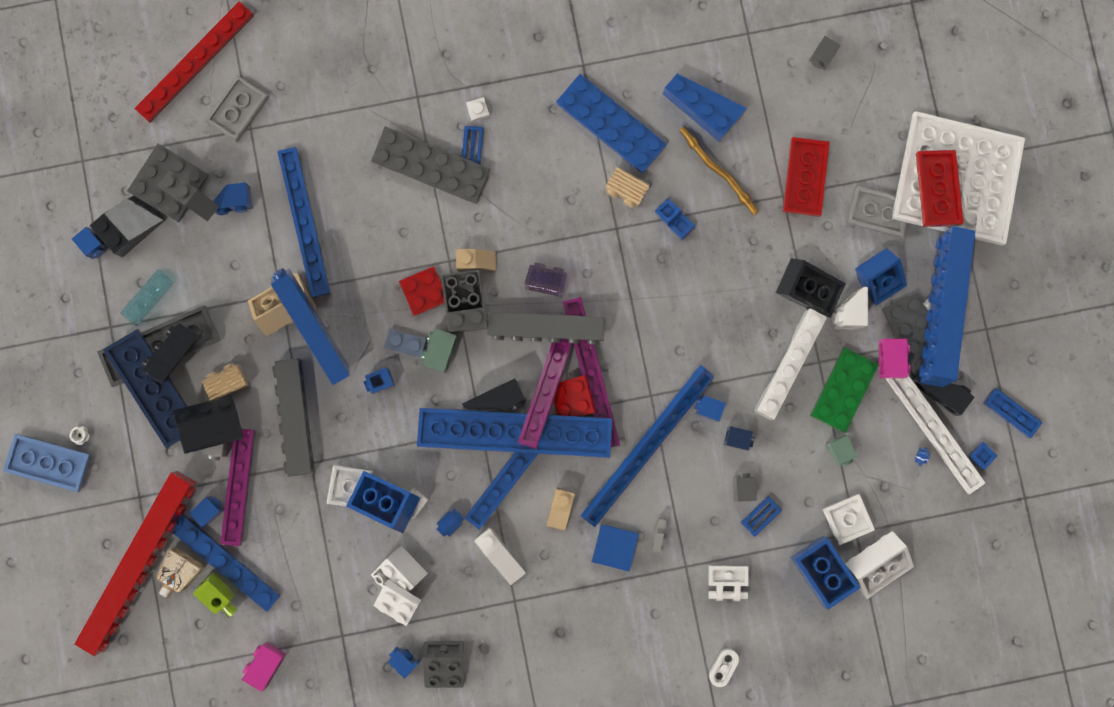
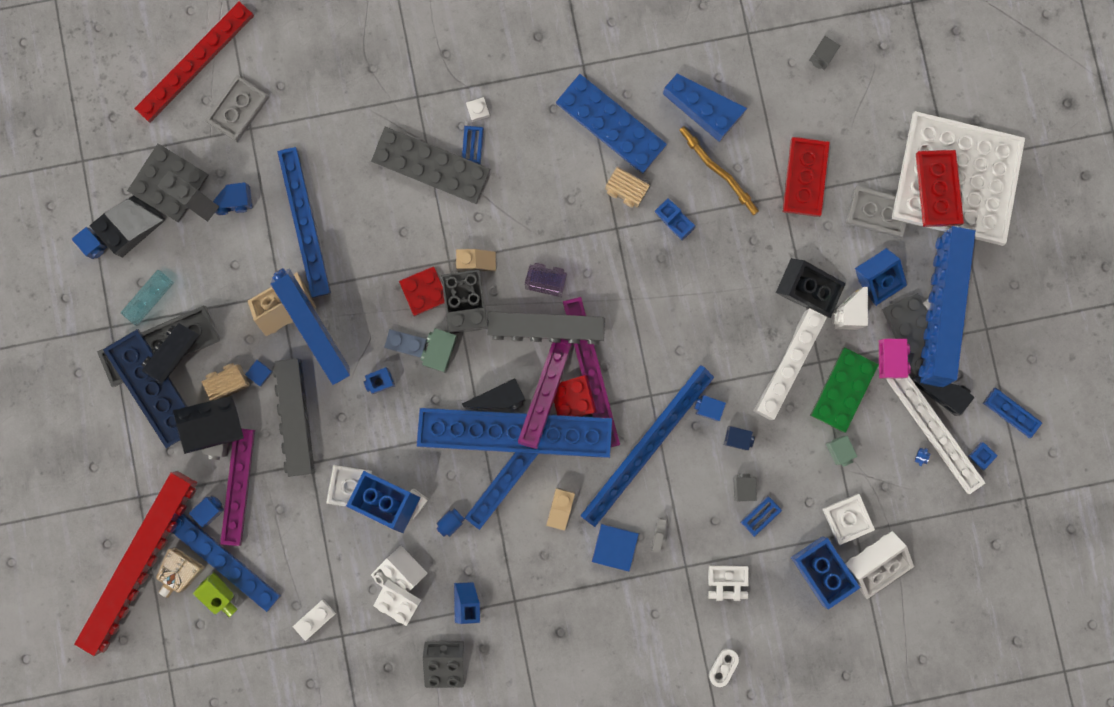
(47, 463): medium blue plate -> none
(74, 435): white plate -> none
(259, 373): none -> blue tile
(263, 667): dark pink brick -> none
(314, 620): none -> white plate
(402, 661): blue brick -> none
(466, 603): none -> blue slope
(499, 556): white slope -> none

